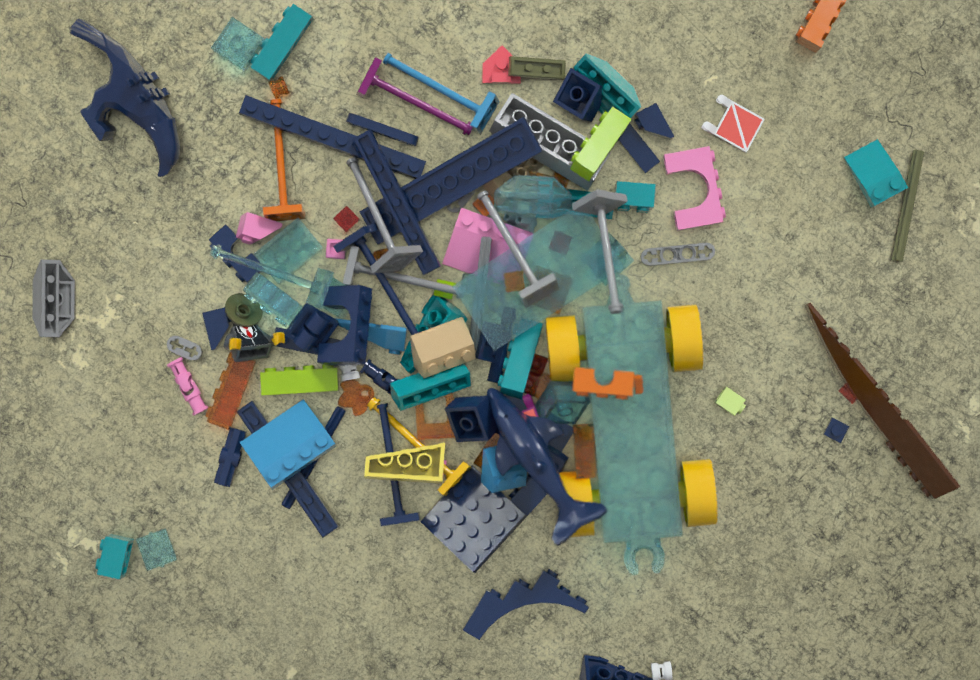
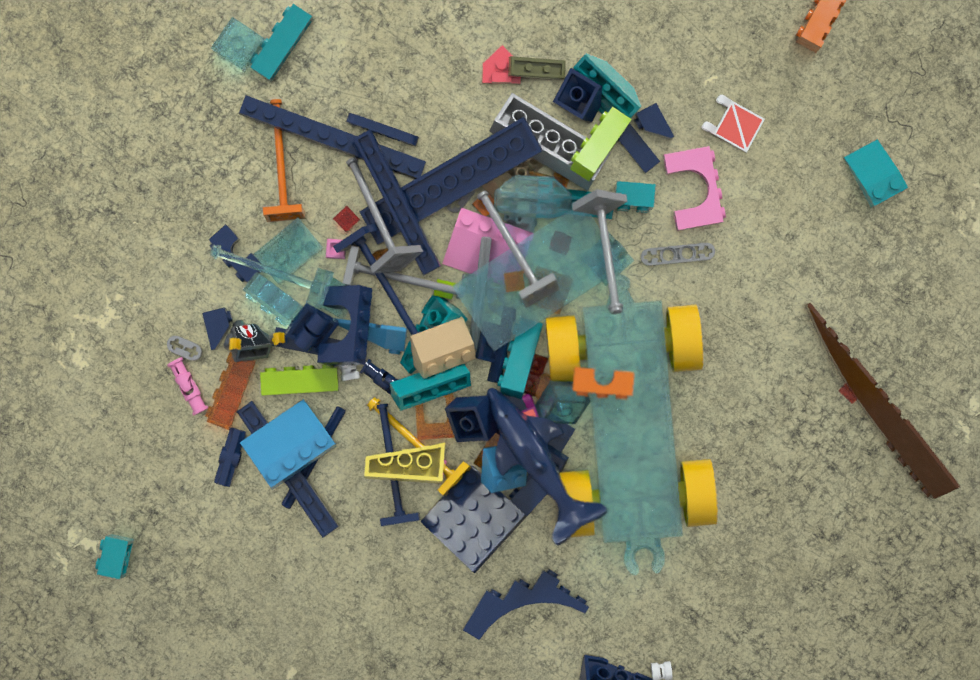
(52, 298): light grey wedge -> none
(133, 94): dark blue animal -> none
(156, 549): clear light blue piece -> none
(239, 304): olive dish -> none
(255, 227): bright pink slope -> none
(279, 87): clear orange wheel -> none
(352, 396): clear orange plate -> none
(372, 79): magenta tile -> none
(483, 112): dark azure tile -> none
(584, 451): clear orange window -> none
(638, 384): orange tile -> none
(730, 401): yellowish green brick -> none
(836, 430): dark blue plate -> none
(907, 206): olive axle -> none

